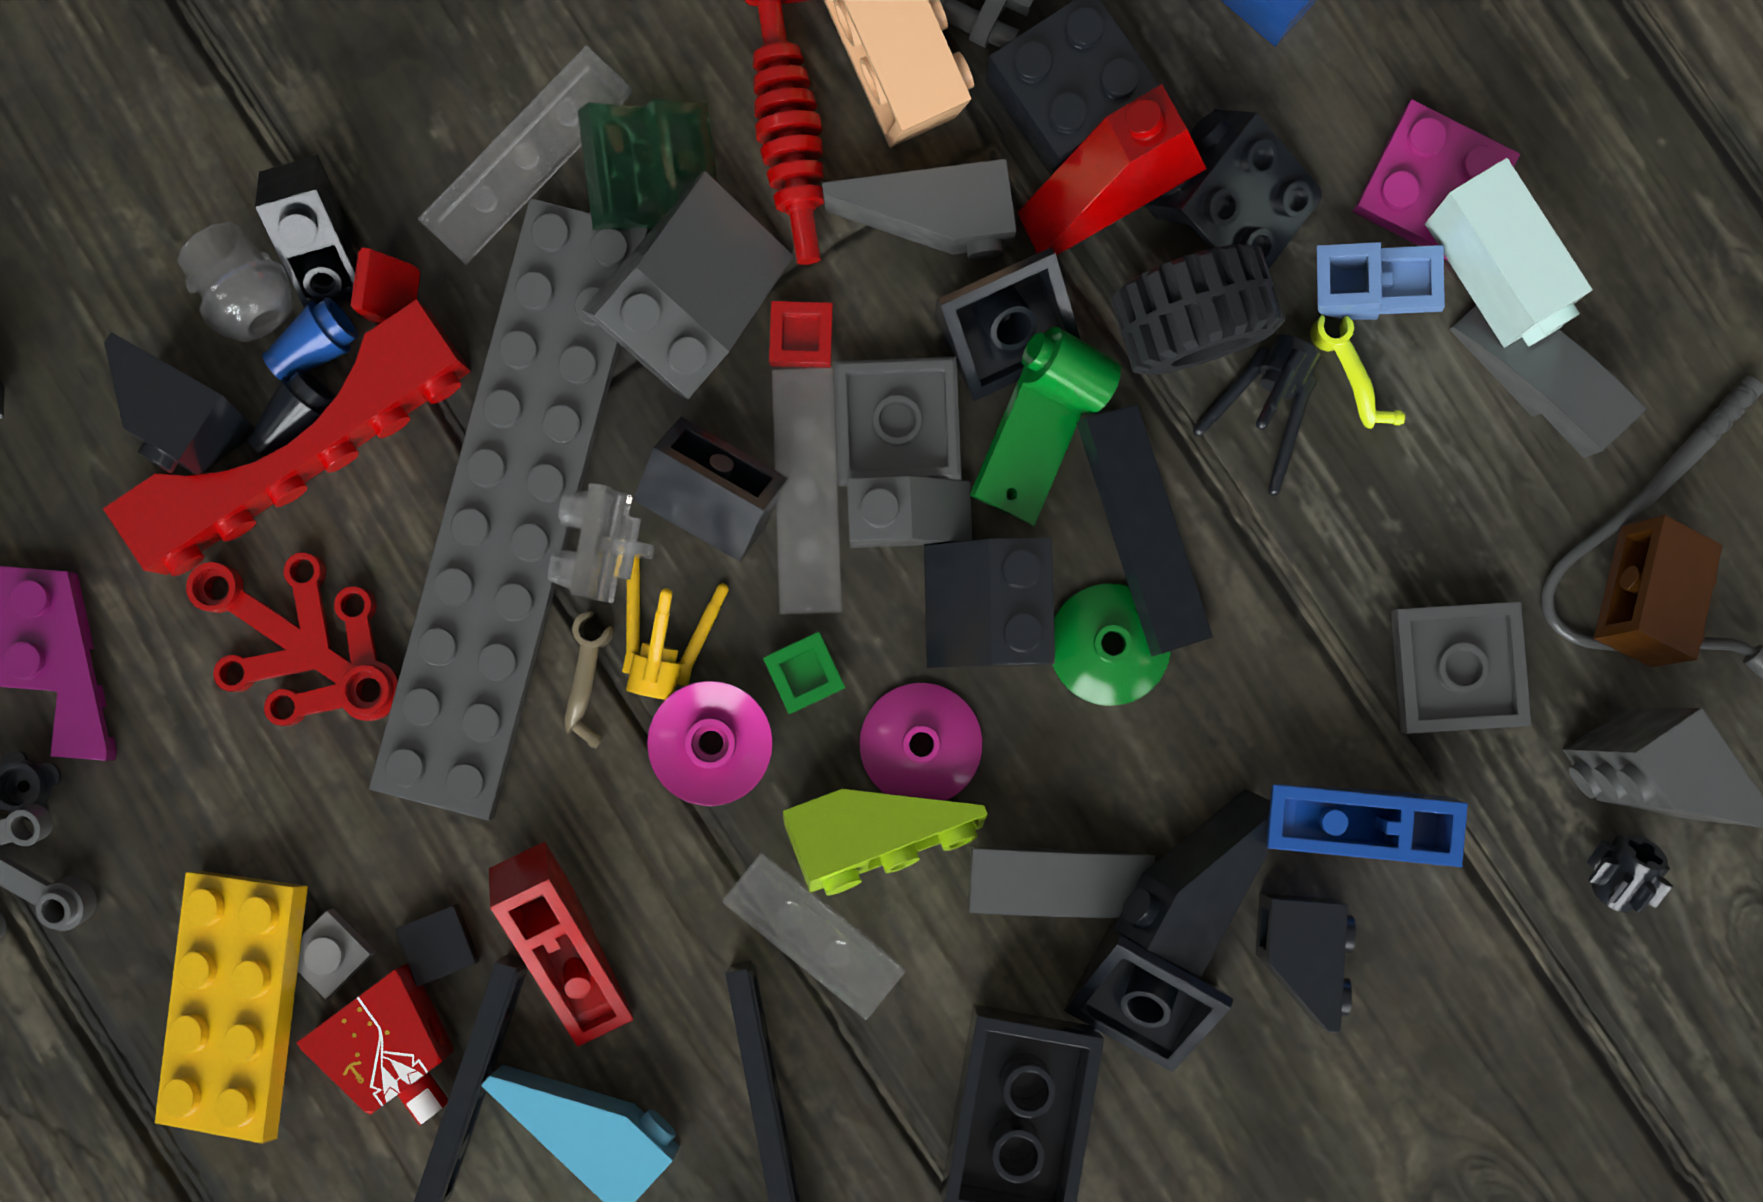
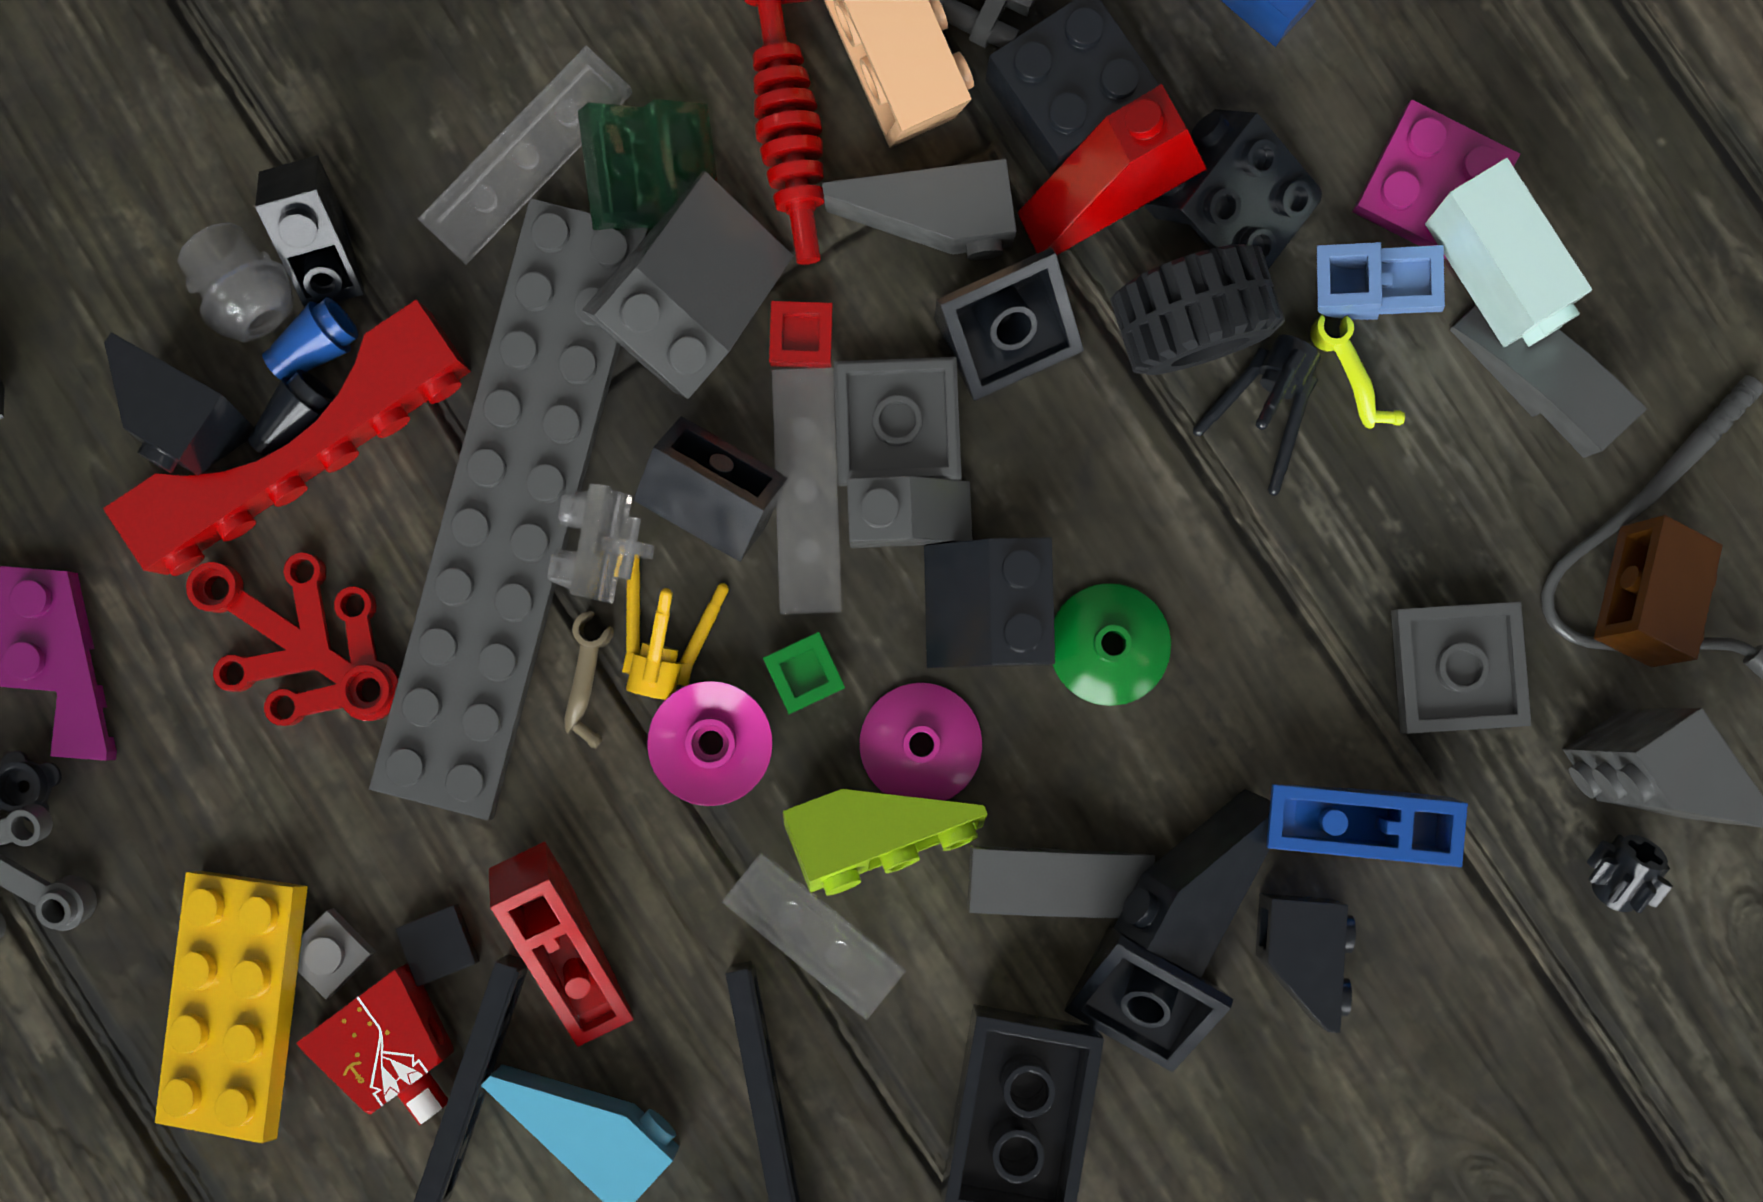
(382, 285): red slope -> none
(1055, 388): green door -> none
(1144, 529): black tile -> none

